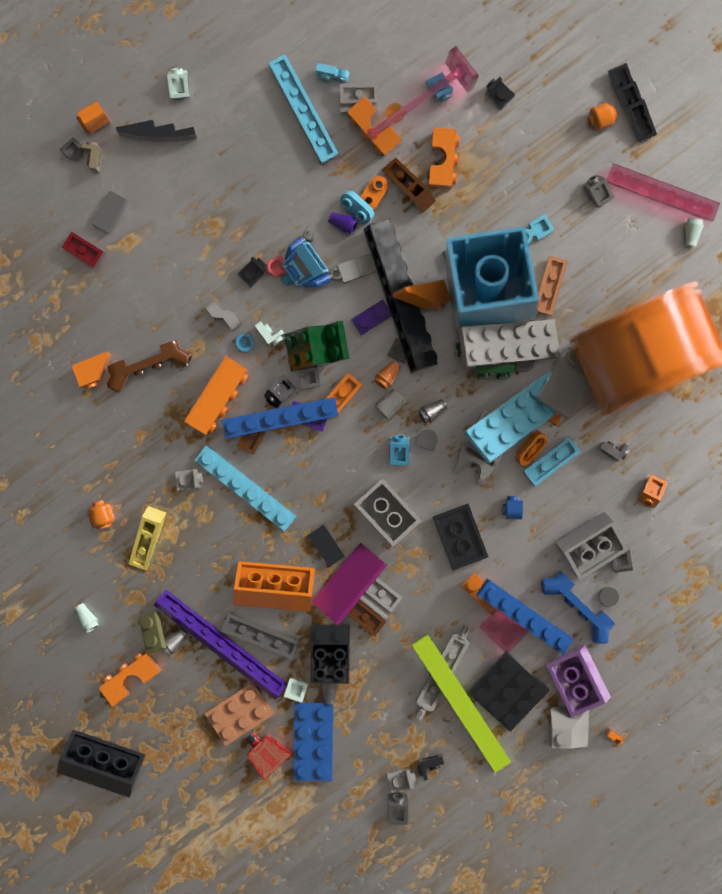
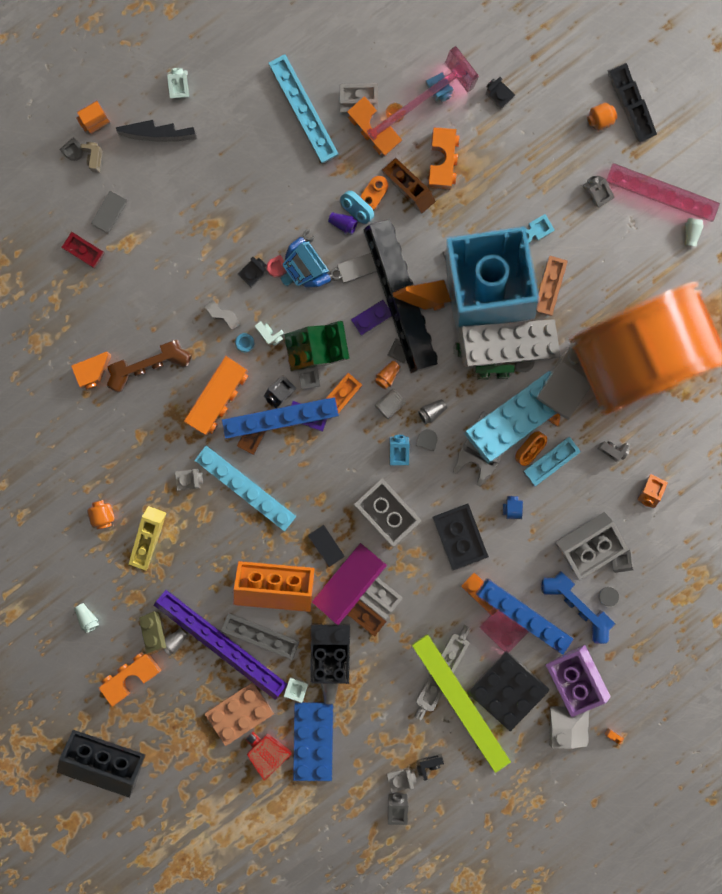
(329, 72): medium azure plate -> none

